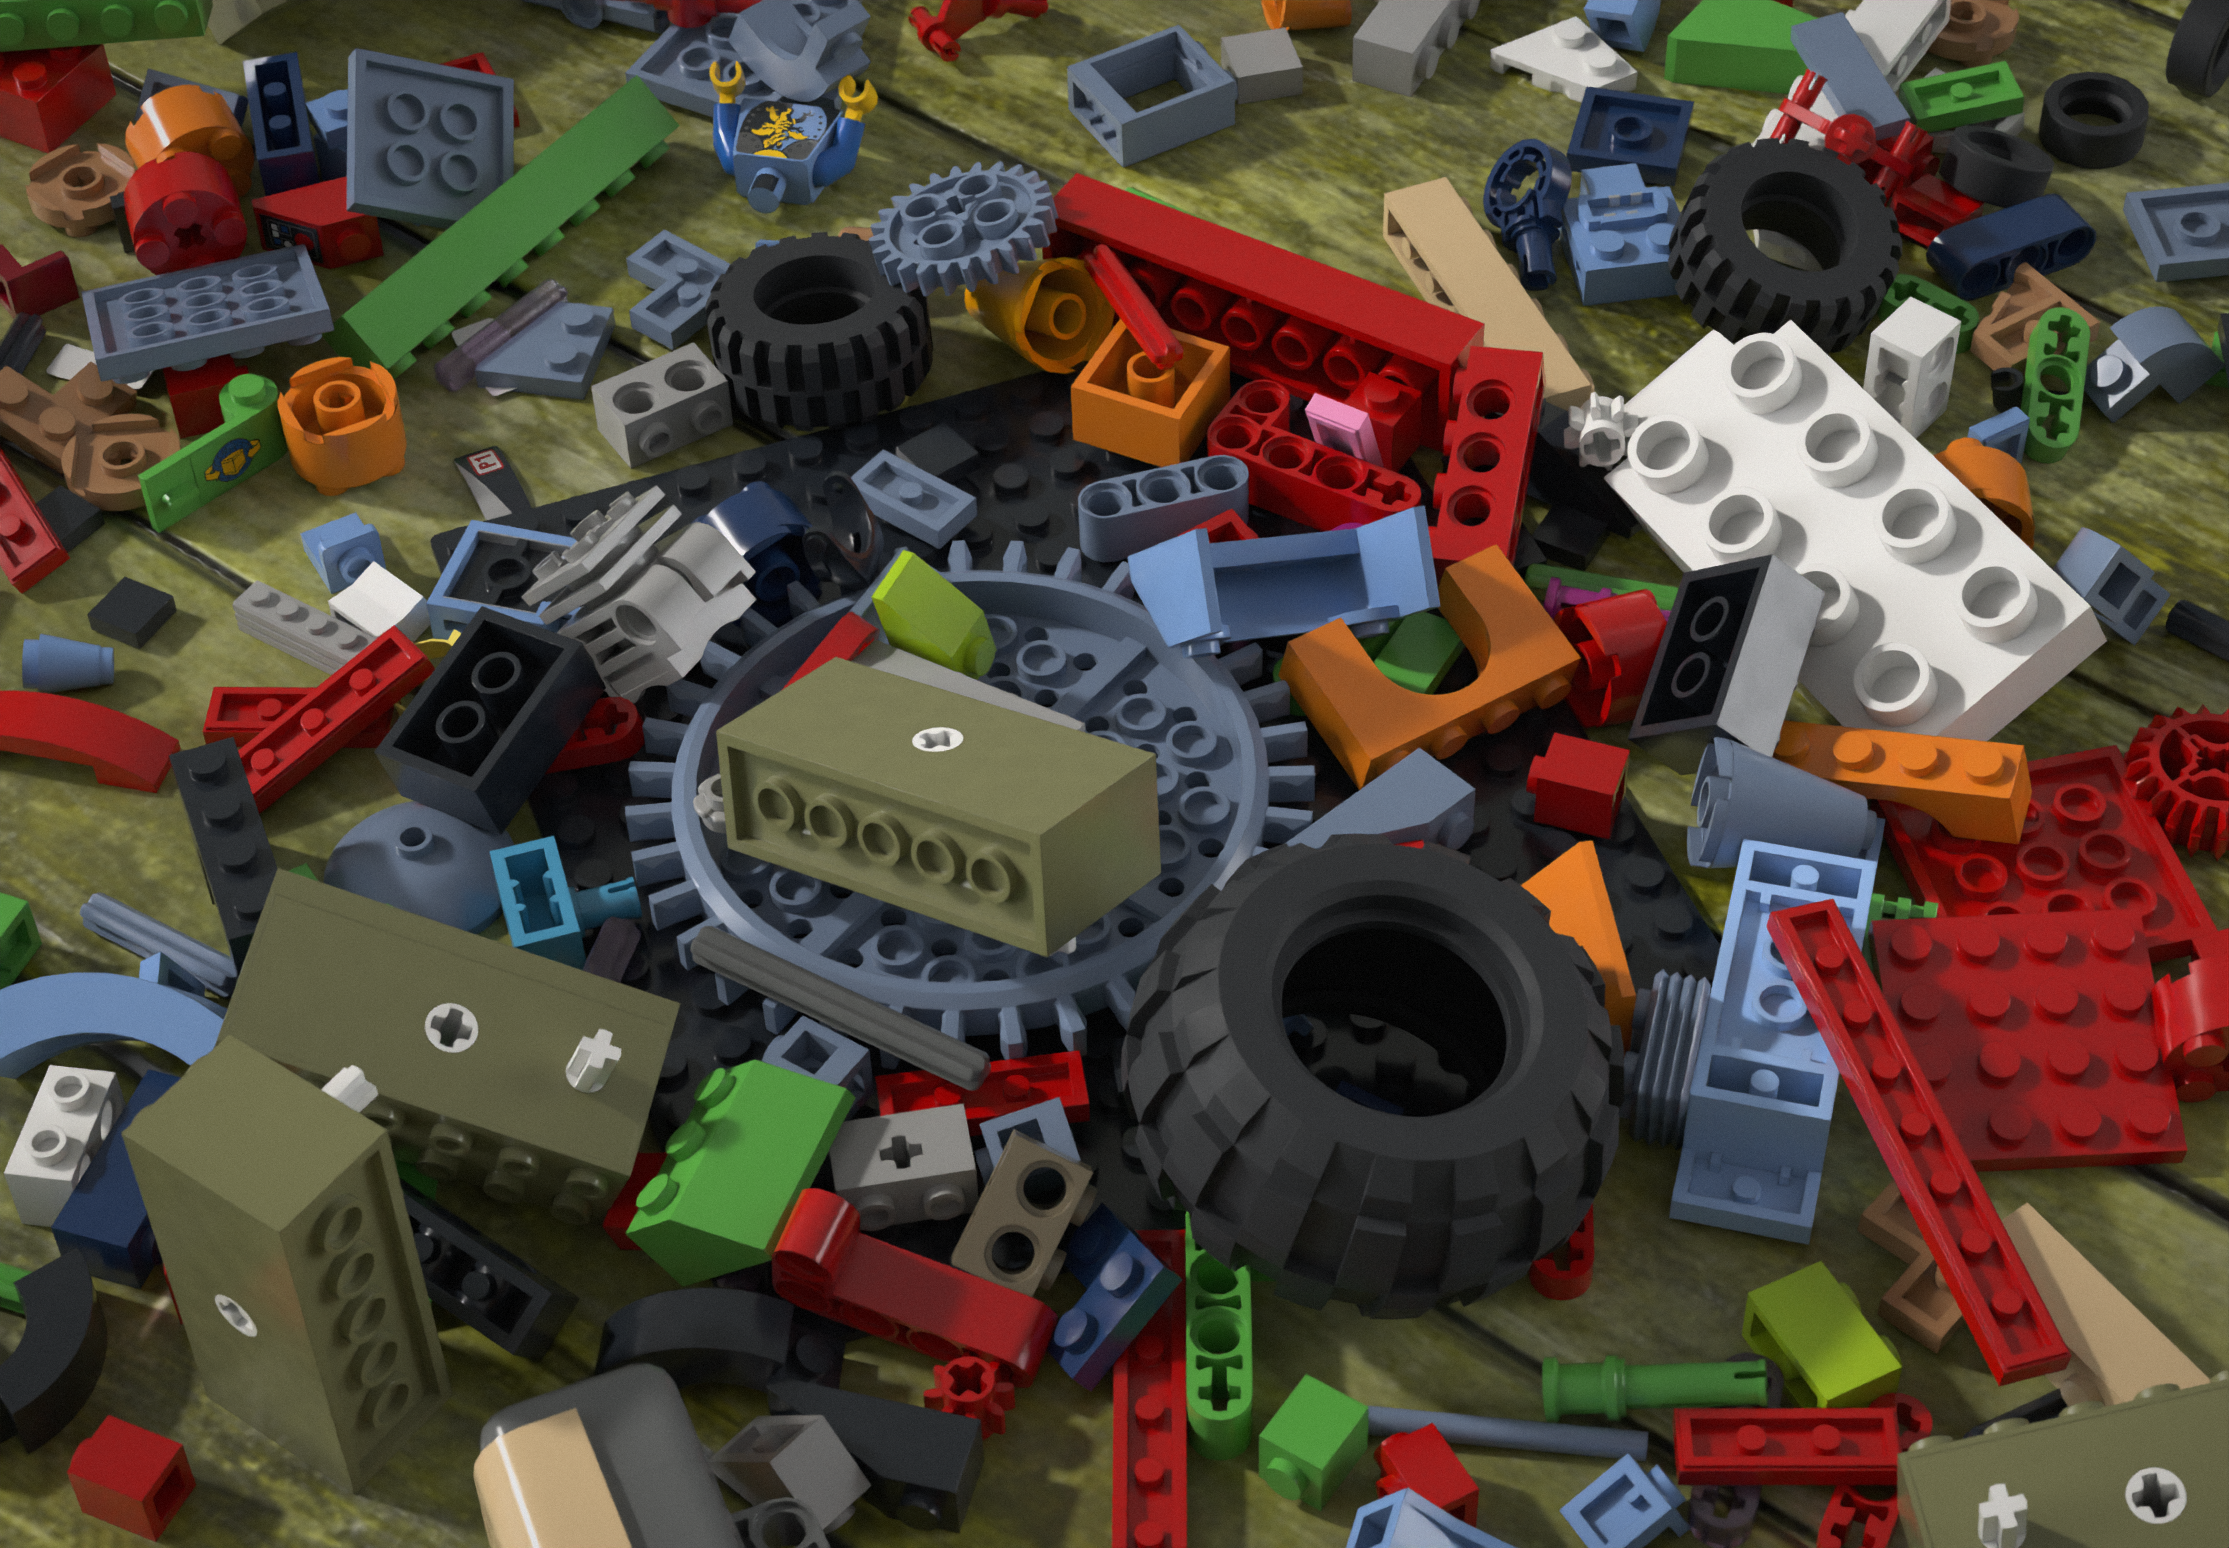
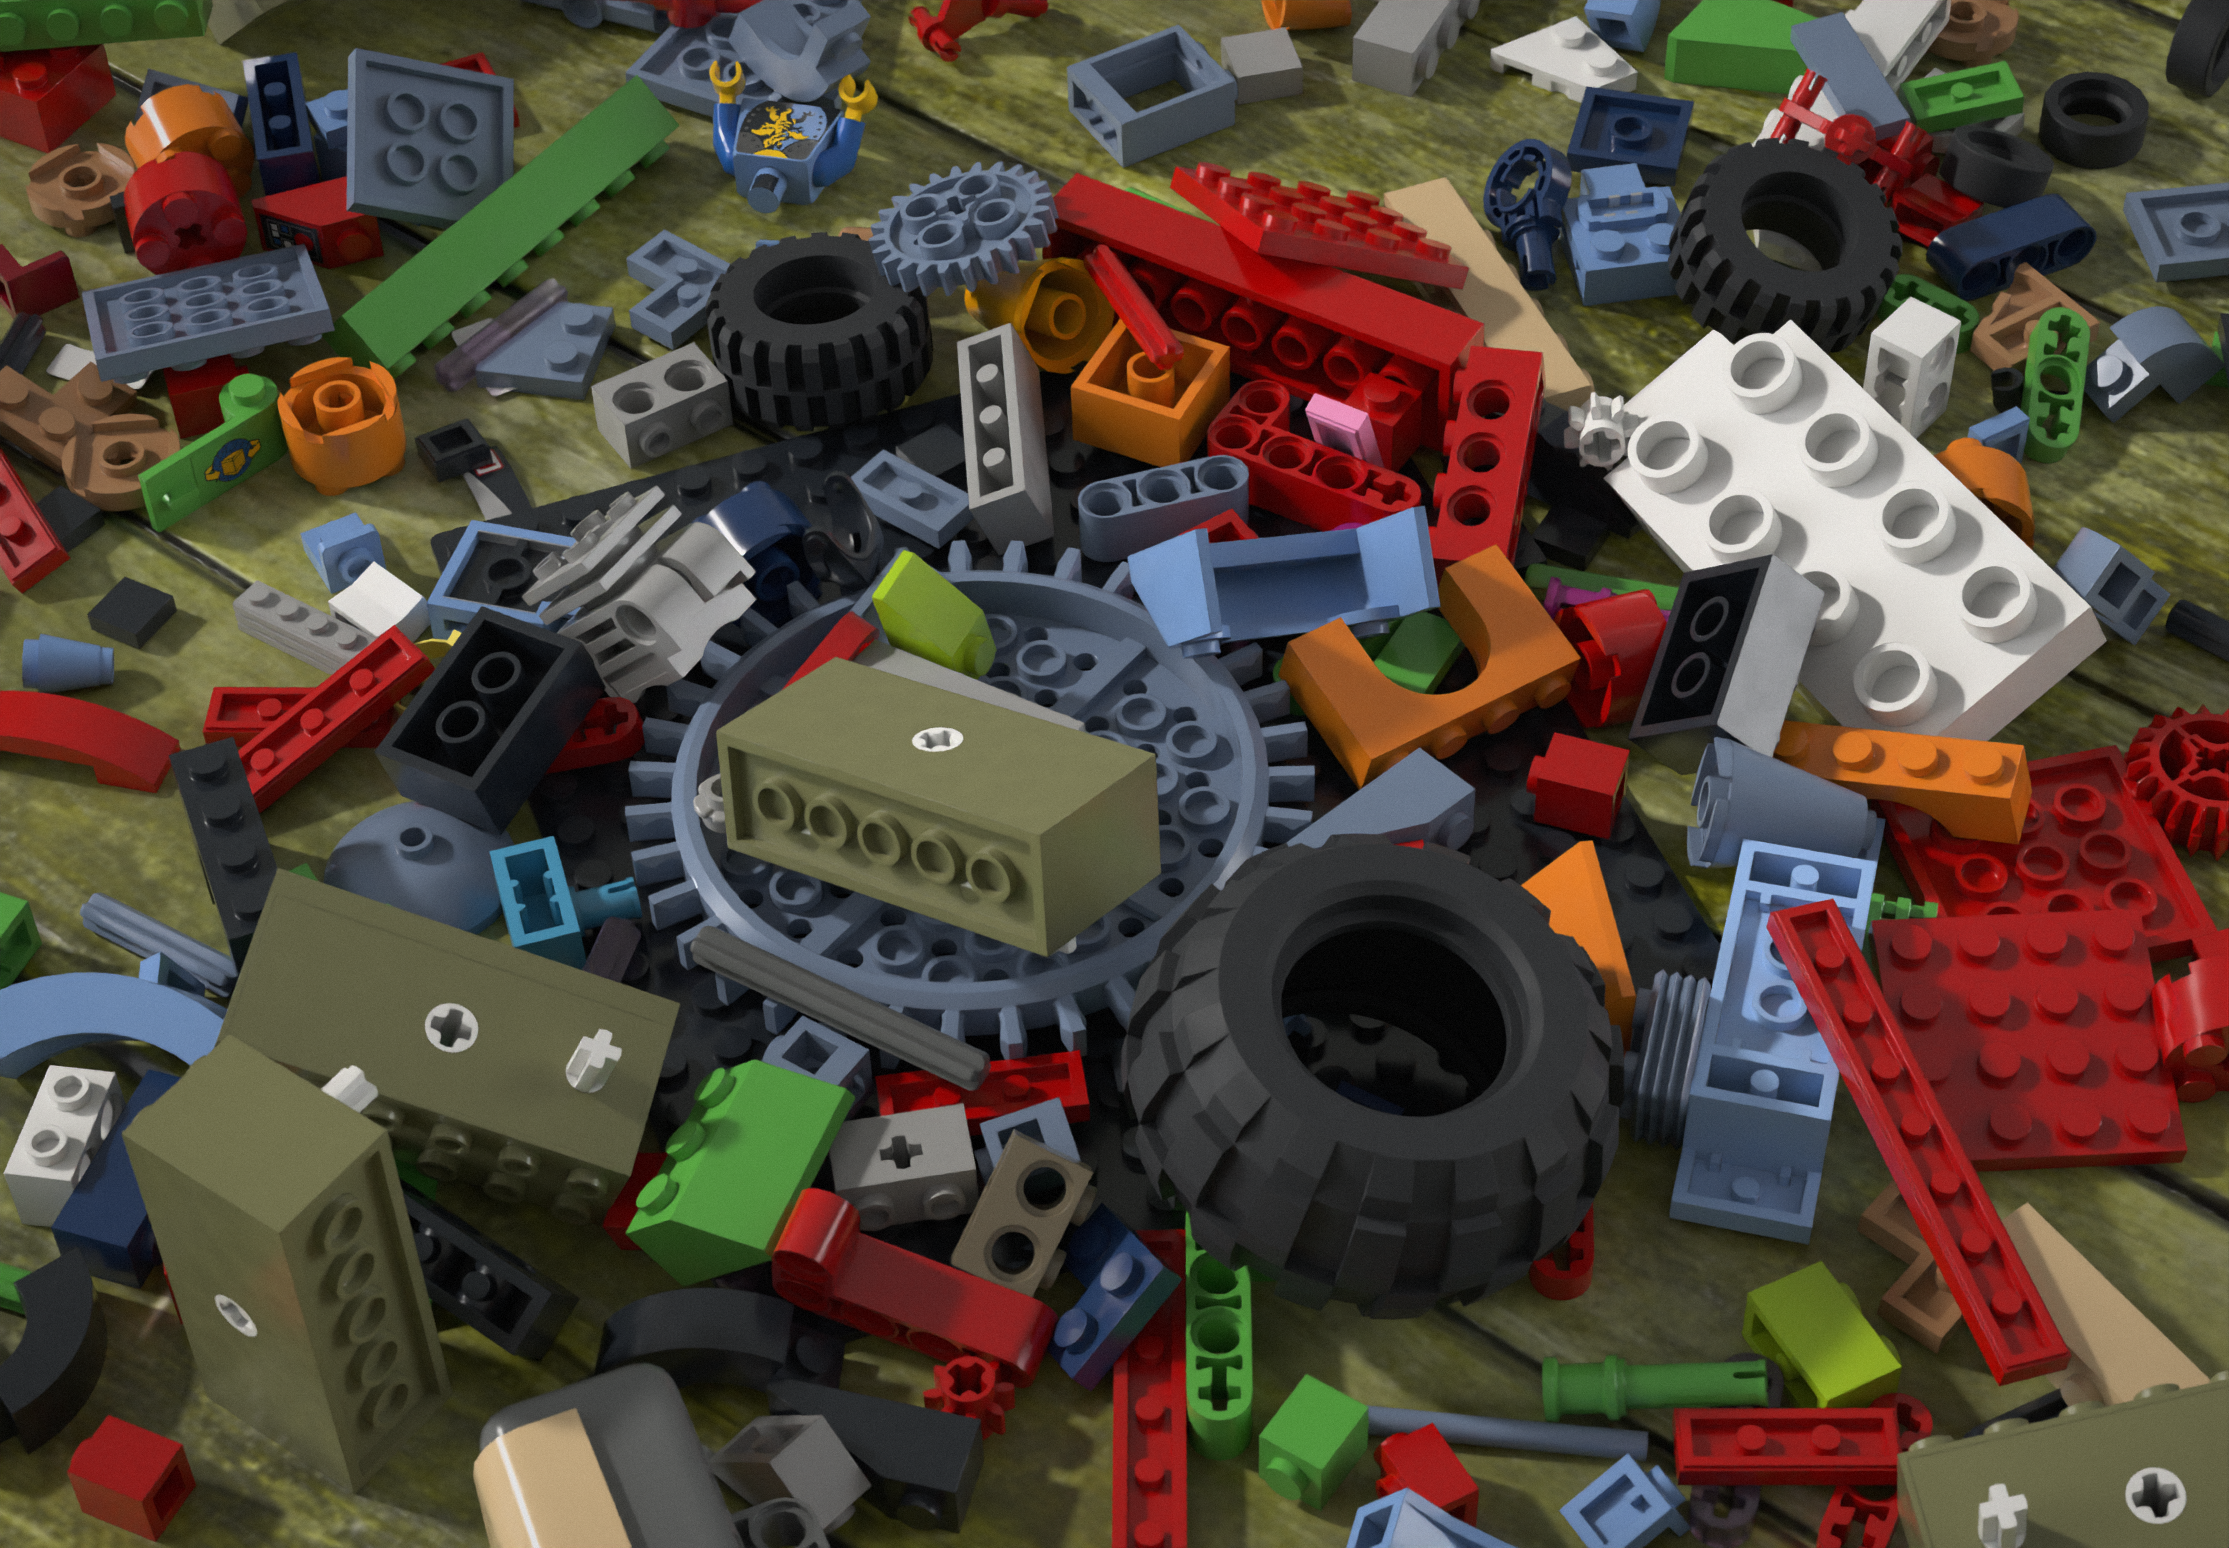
(453, 450): none -> black tile
(1004, 438): none -> light grey brick
(1318, 226): none -> red plate

